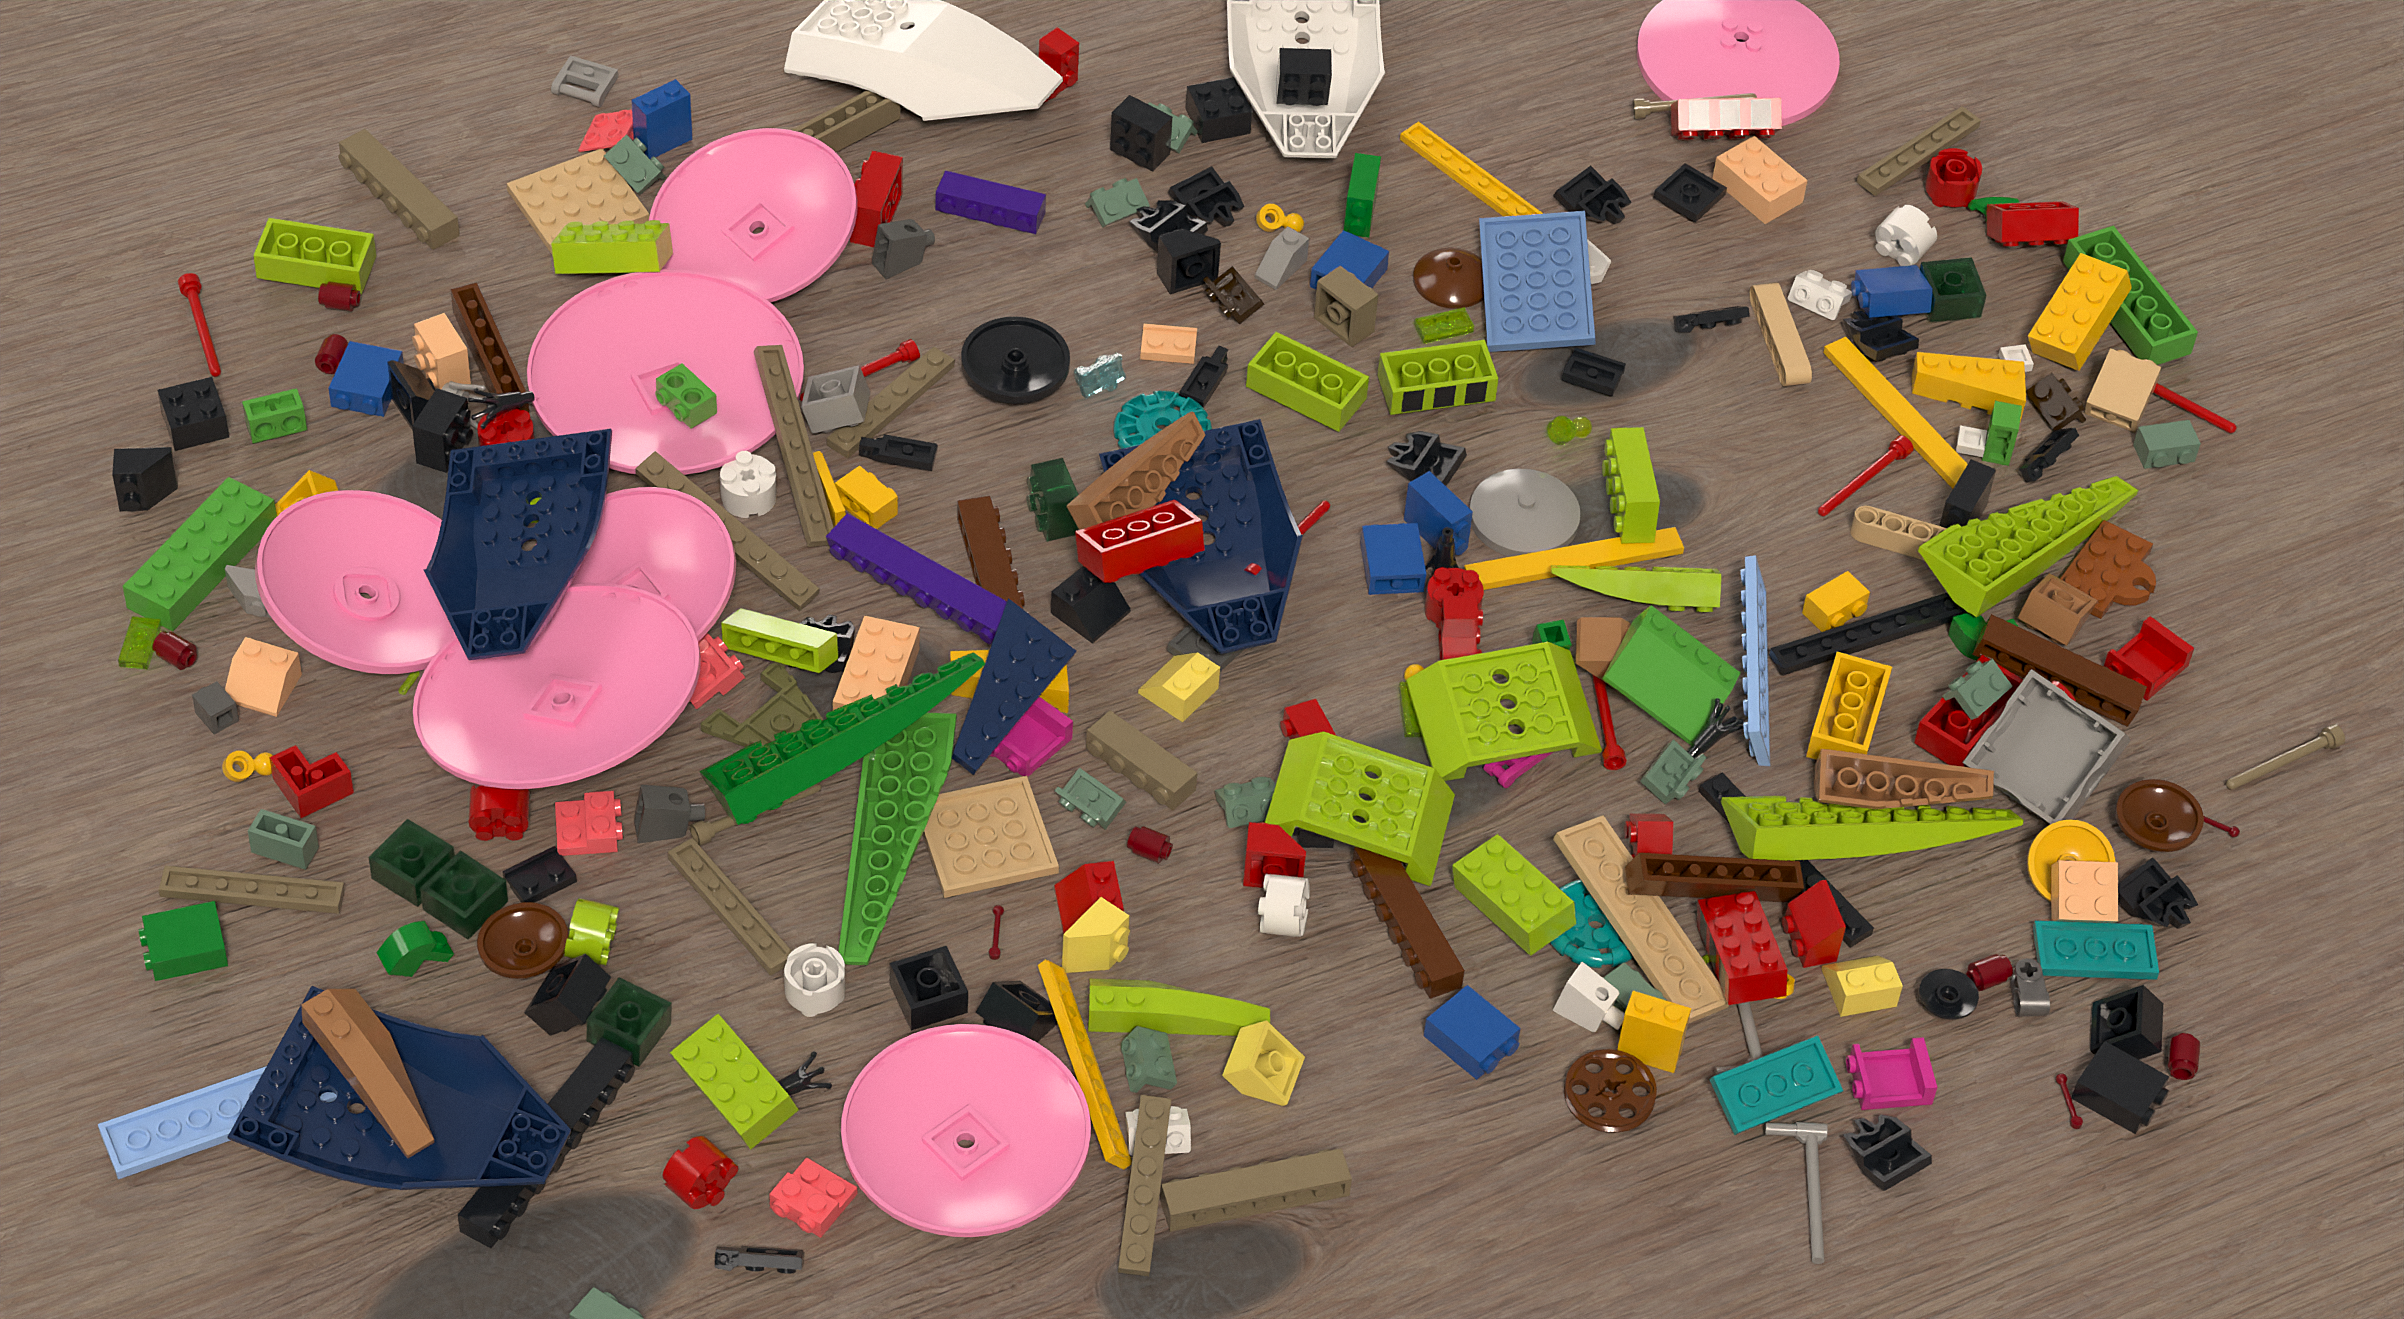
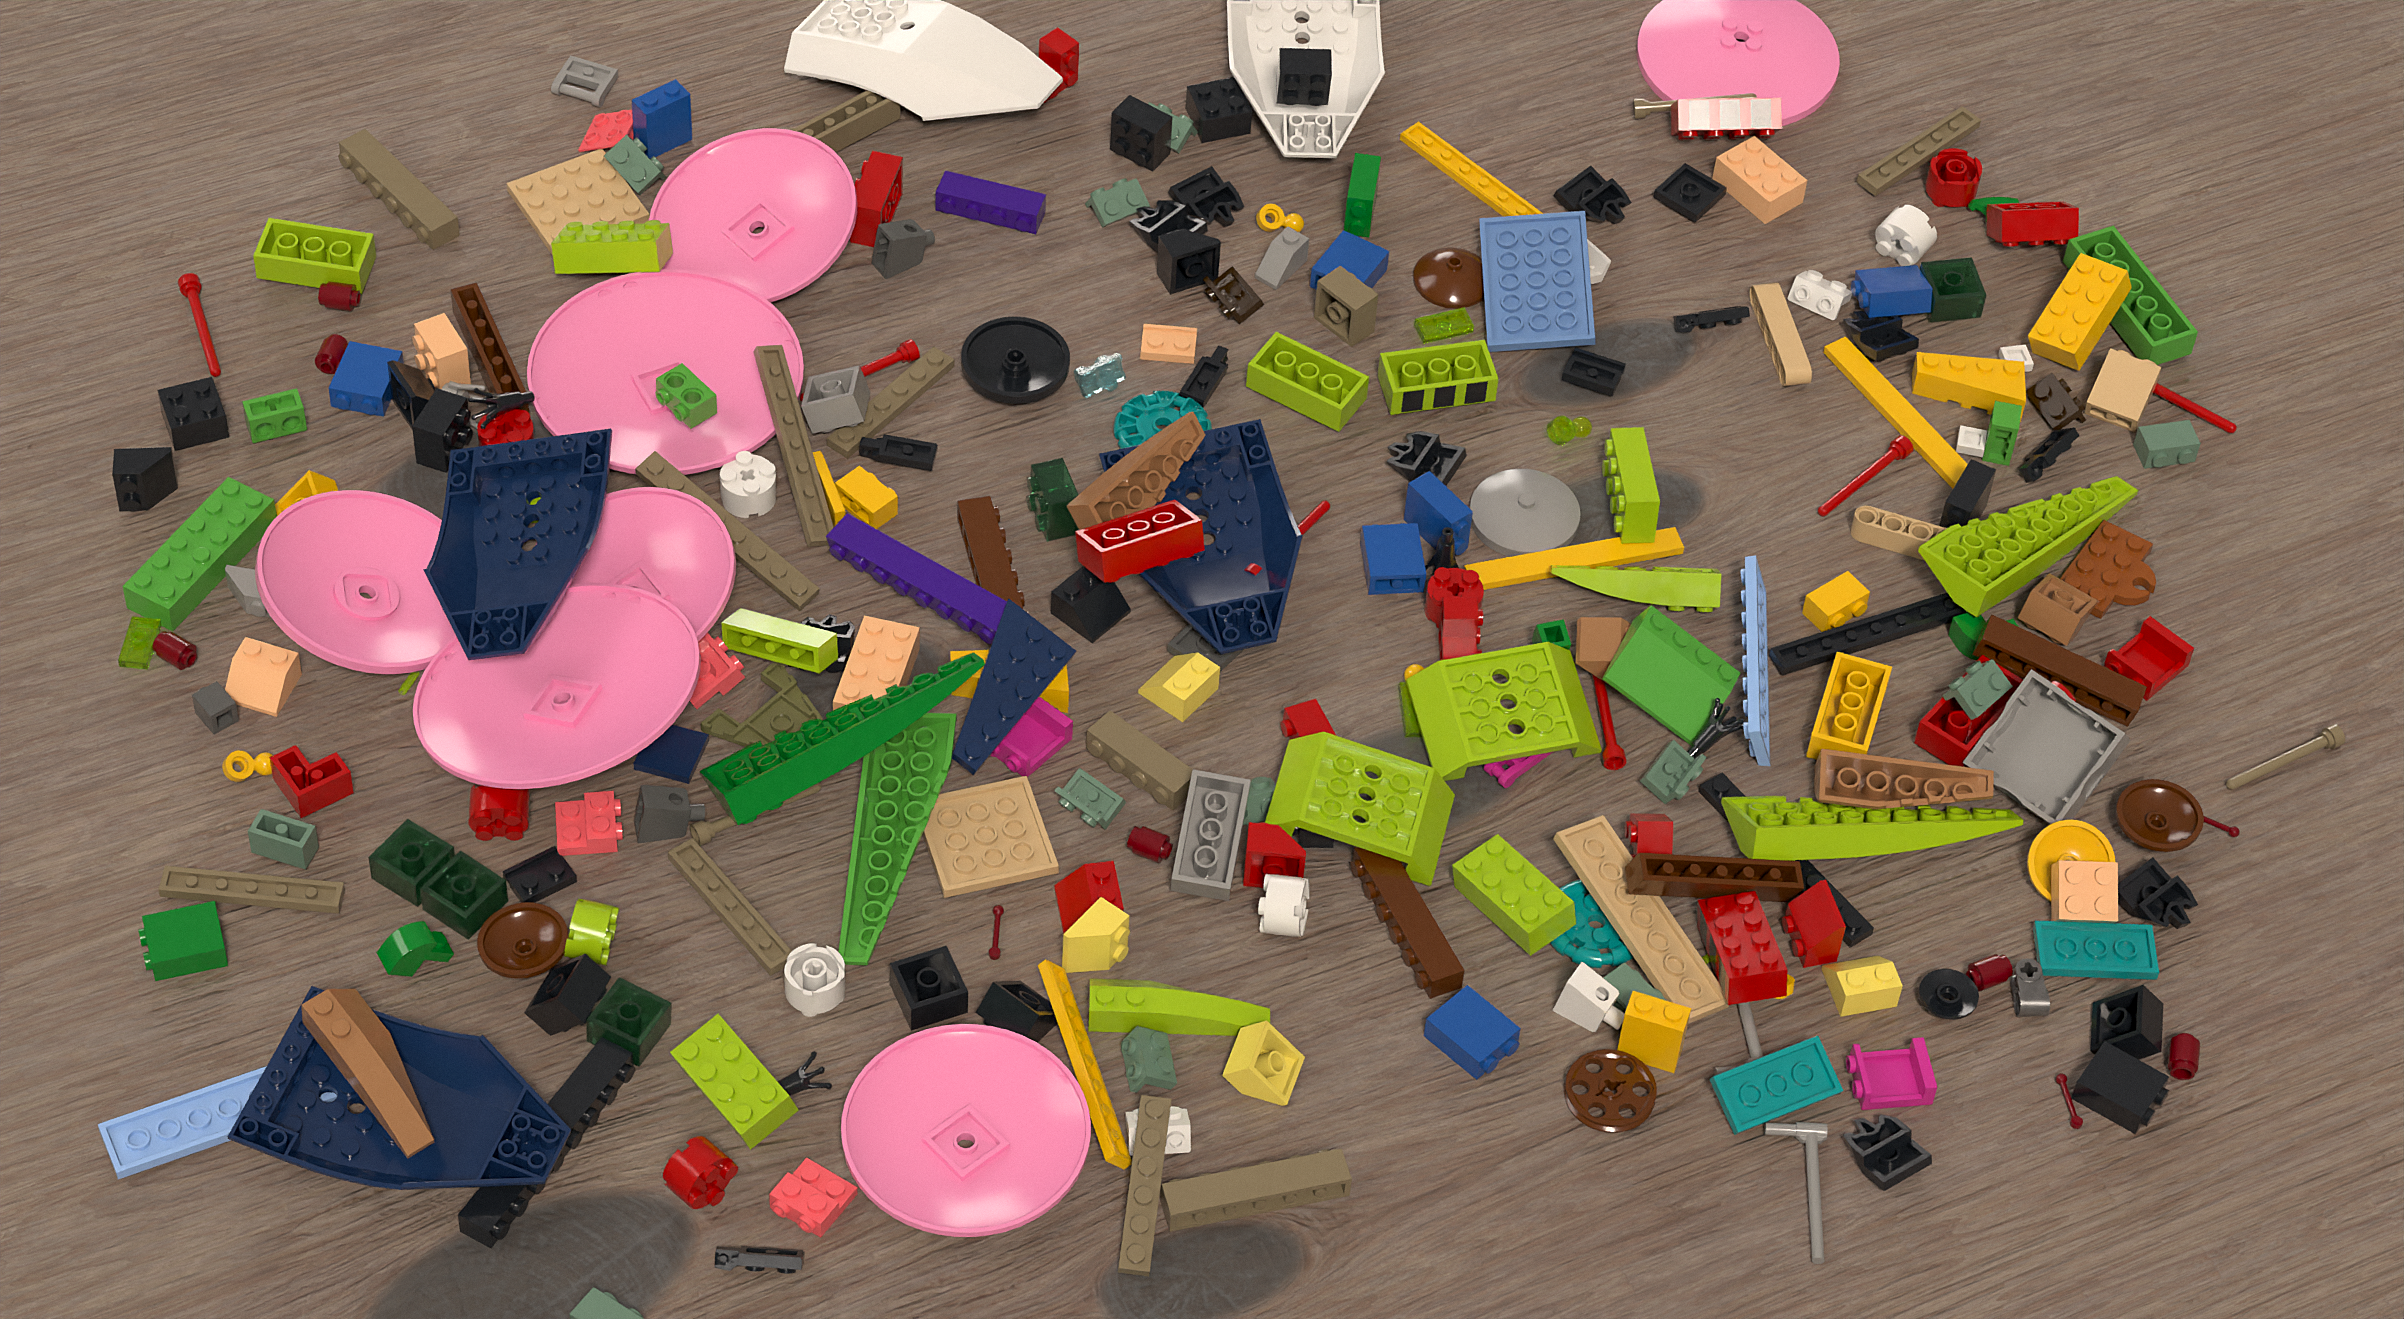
(673, 754): none -> dark blue tile
(1210, 835): none -> light grey brick

